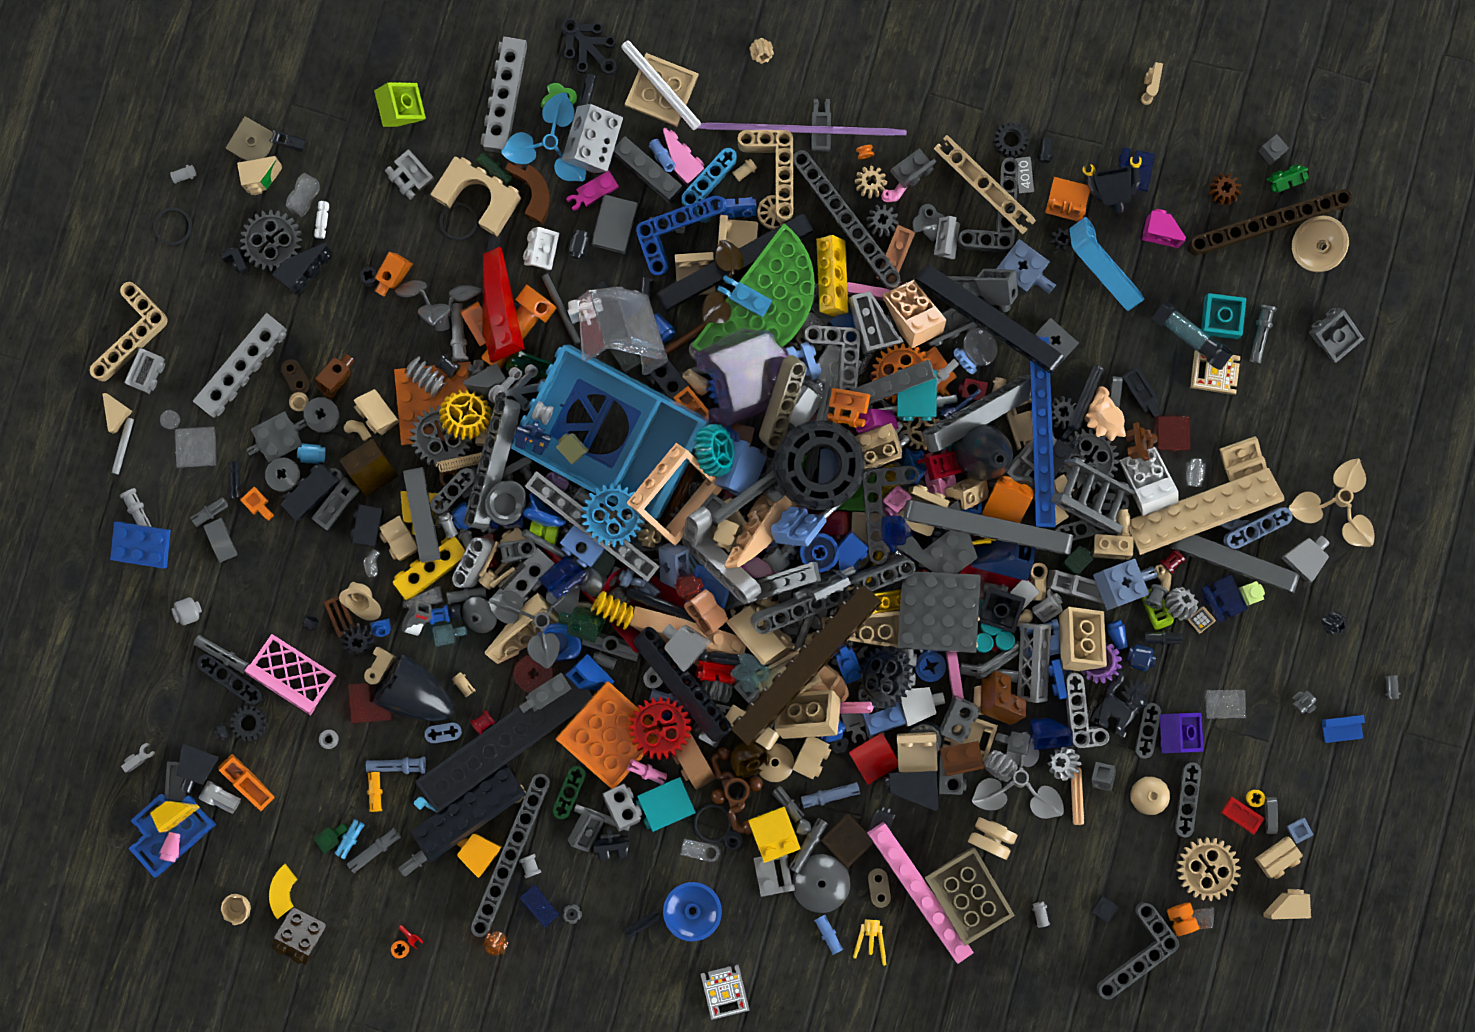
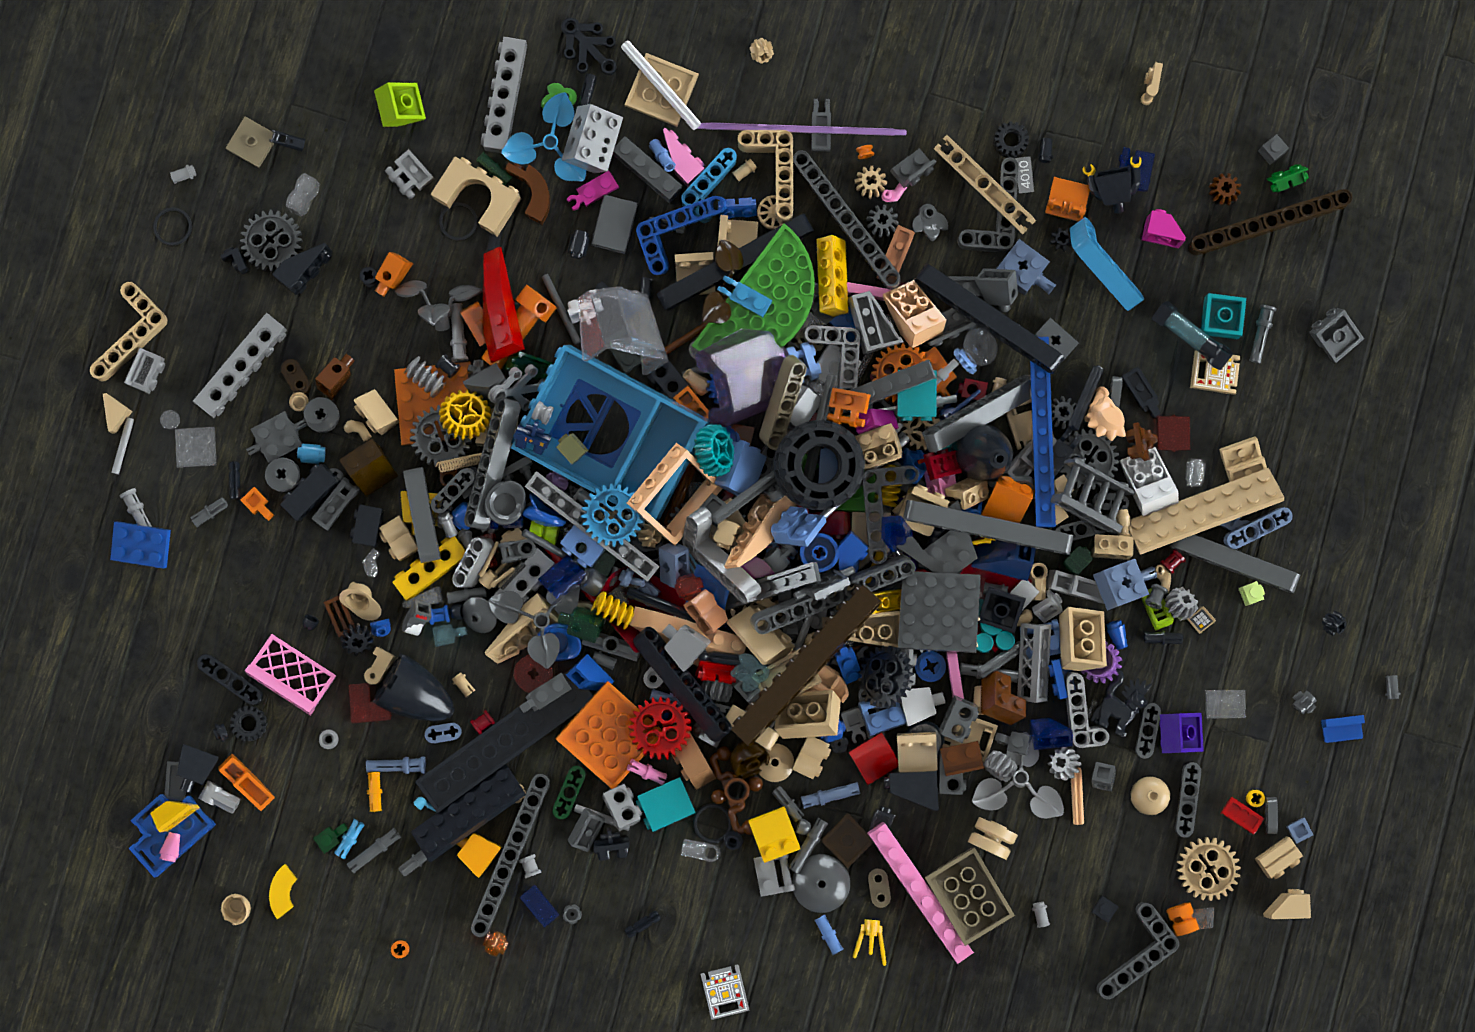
(134, 761): light grey plate -> none
(186, 611): light grey head -> none
(202, 643): dark grey pin -> none
(220, 540): dark grey slope -> none
(258, 174): tan slope -> none
(298, 936): bracket -> none
(321, 219): white axle -> none
(411, 938): red hand -> none
(541, 248): white bracket -> none
(666, 329): blue cone -> none
(690, 926): blue dish -> none
(855, 707): bright pink axle -> none
(895, 501): bright pink bracket -> none
(947, 237): light grey panel -> none
(1141, 657): dark blue head -> none
(1229, 595): clear blue plate -> none
(1308, 558): light grey torso -> none
(1312, 236): tan dish -> none
(1352, 479): tan plant -> none

